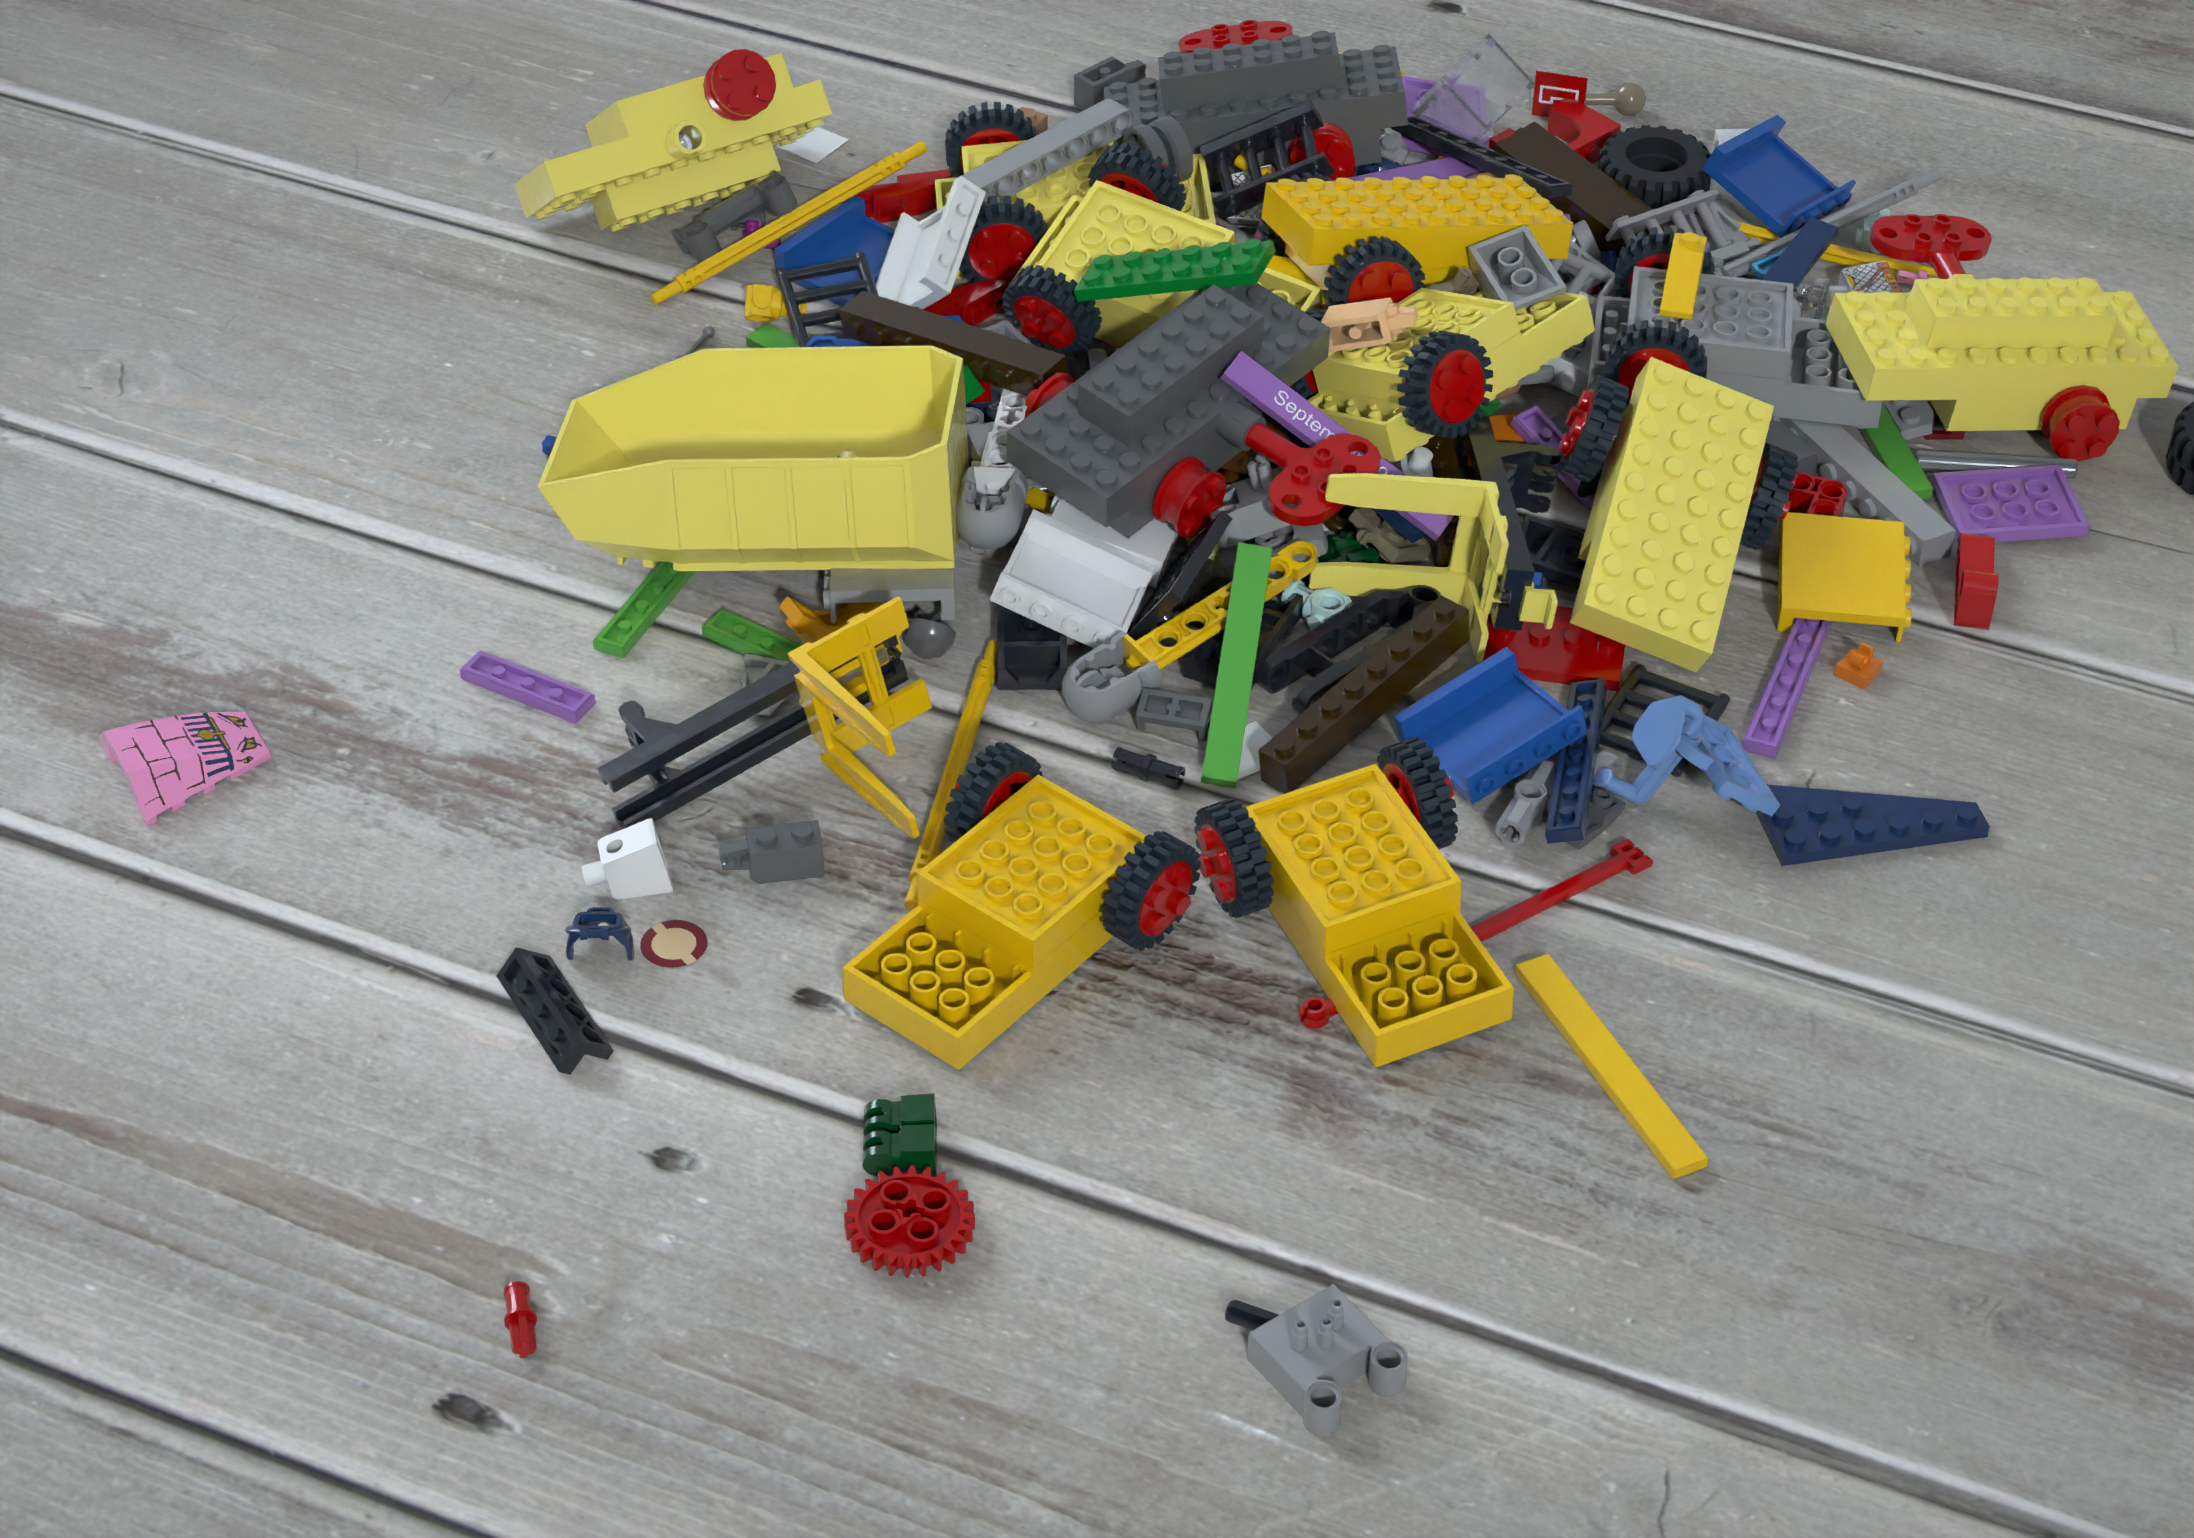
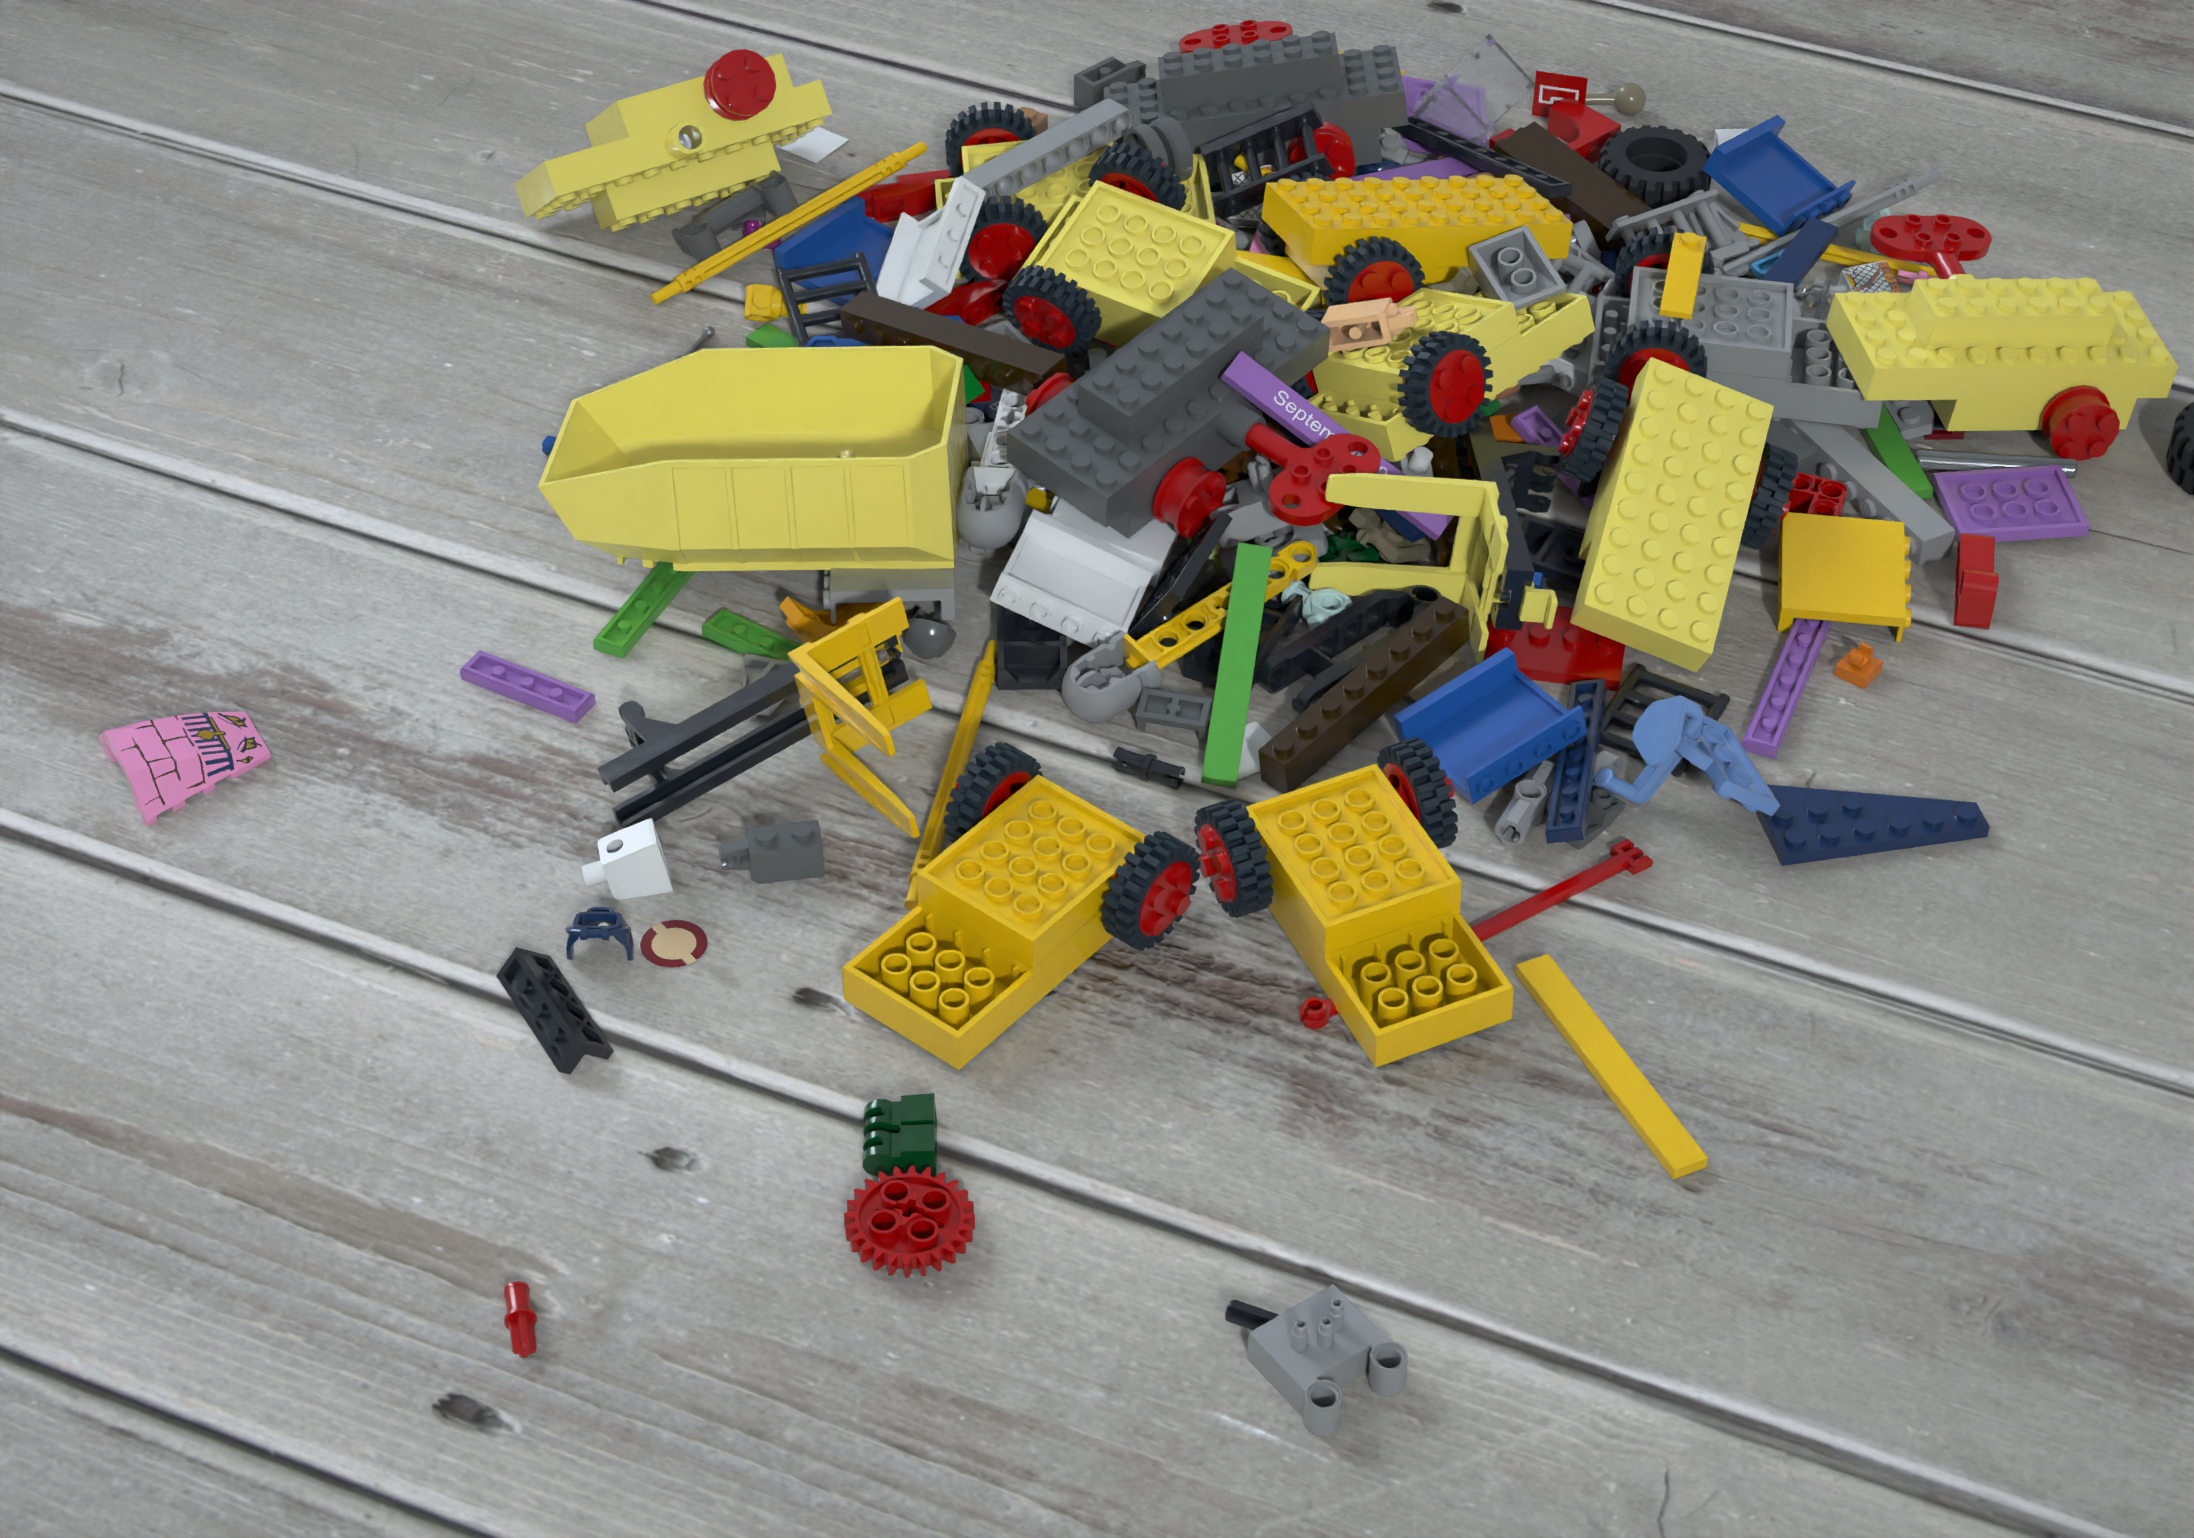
(1175, 270): green plate -> none

